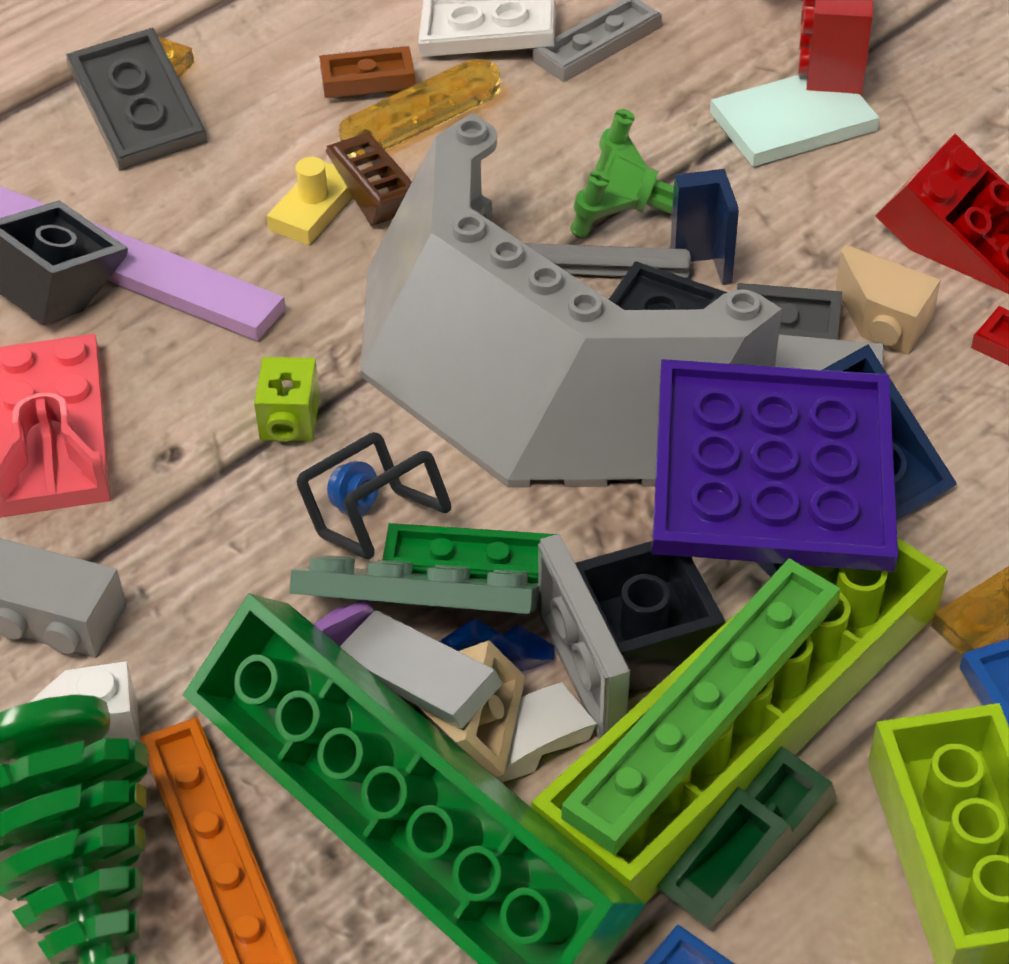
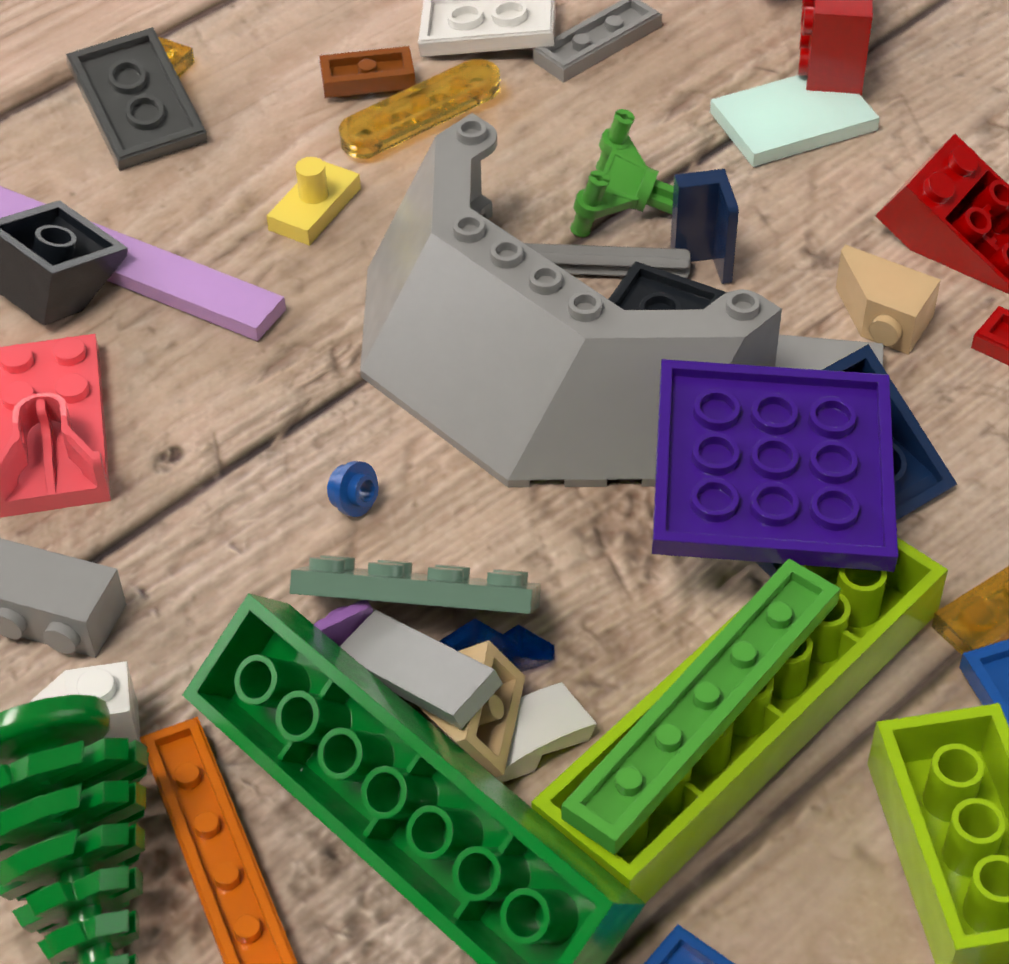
(287, 411): lime brick -> none
(375, 206): reddish brown slope -> none
(391, 475): black piece -> none
(466, 547): green tile -> none
(581, 636): light grey tile -> none
(652, 609): black brick -> none
(748, 838): dark green slope -> none
(804, 310): dark grey panel -> none

